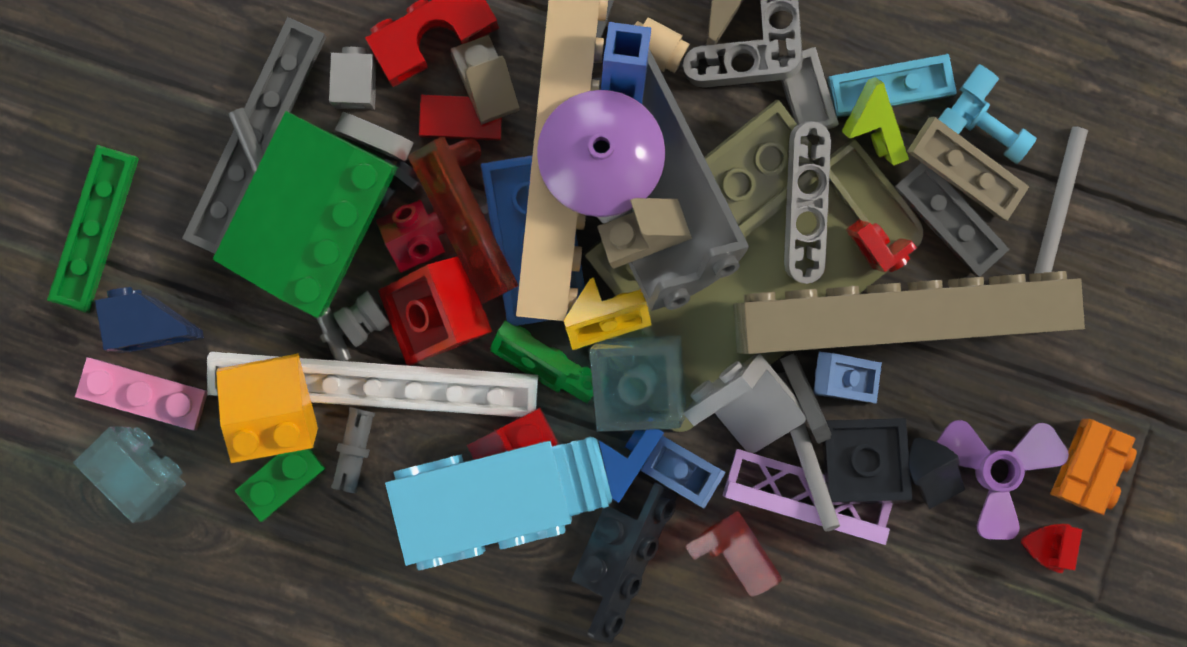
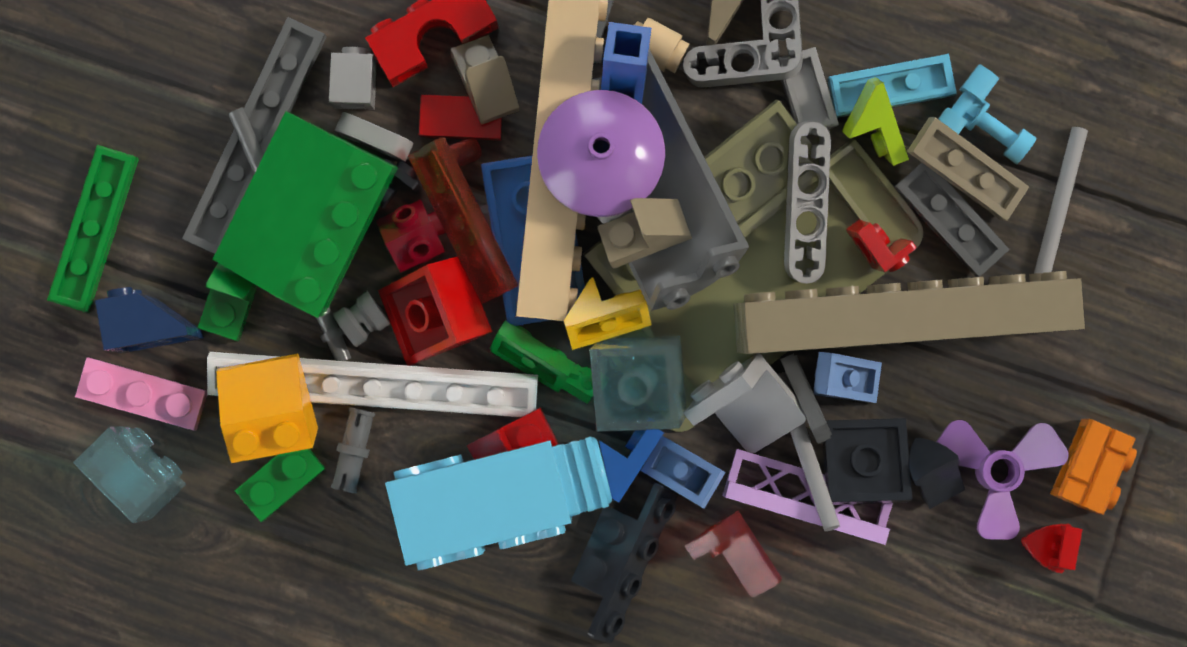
(227, 303): none -> green slope

